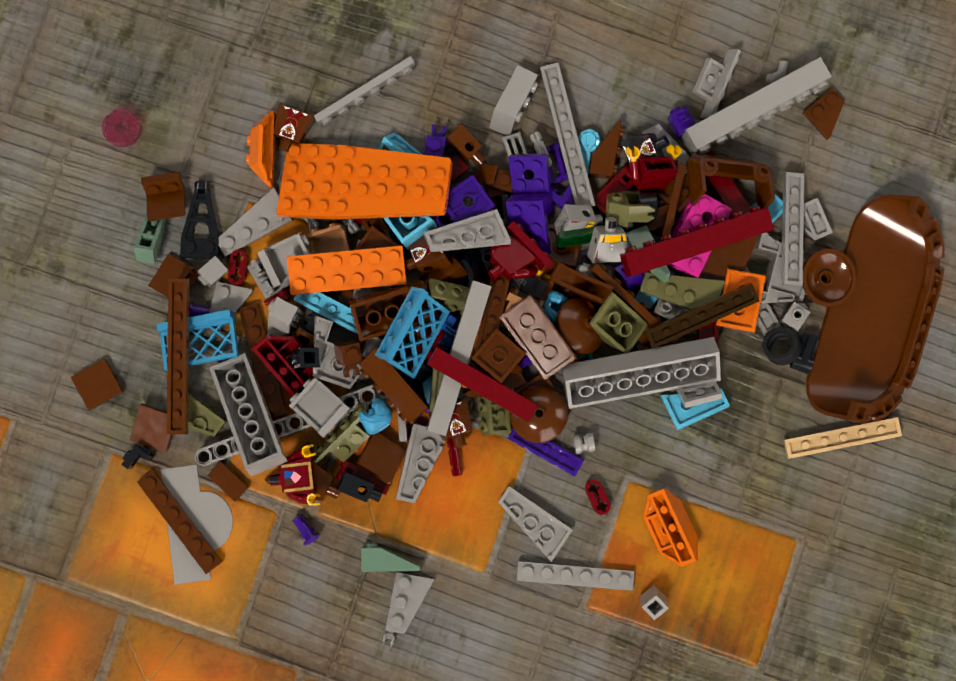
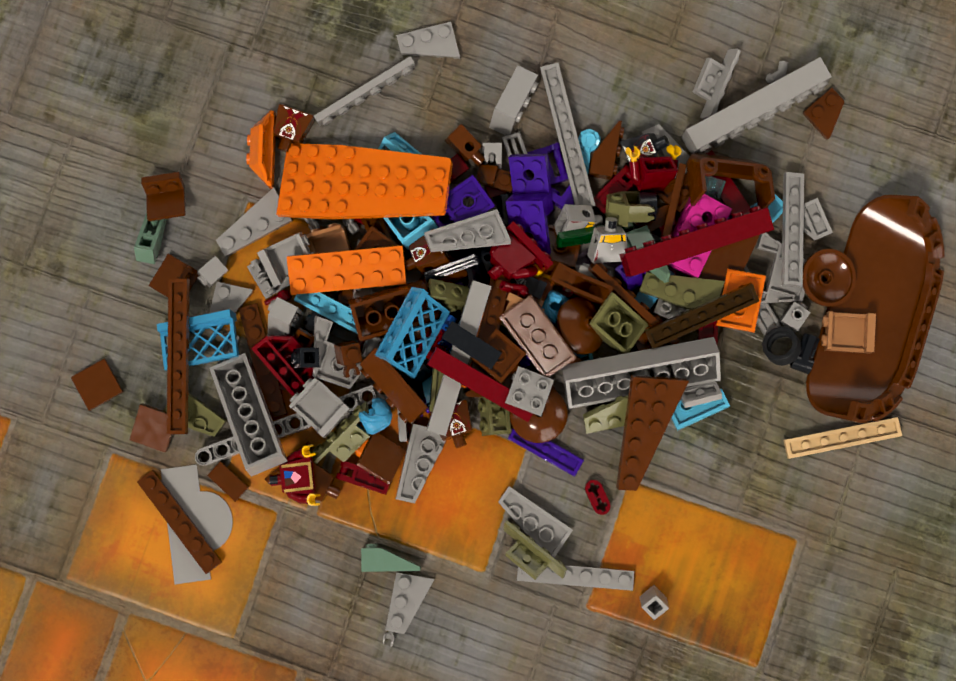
(128, 136): clear pink plate -> none
(131, 457): black bracket -> none
(197, 310): dark purple pin -> none
(200, 248): black plate -> none
(242, 268): dark red beam -> none
(306, 531): dark purple pin -> none
(351, 482): black torso -> none
(430, 41): none -> light grey wing
(436, 144): dark purple brick -> none
(451, 267): none -> axle
(454, 458): dark red axle -> none
(471, 345): none -> black tile
(492, 152): none -> light grey hinge
(517, 289): none -> dark red arm
(529, 391): none -> light grey hinge
(529, 555): none -> olive bracket
(539, 145): light grey axle -> none
(588, 441): light grey wheel -> none
(606, 416): none -> olive wing
(647, 417): none -> reddish brown wing
(671, 527): orange wedge -> none
(680, 120): dark purple brick -> none
(714, 186): none -> clear light blue tile
(849, 332): none -> medium nougat panel

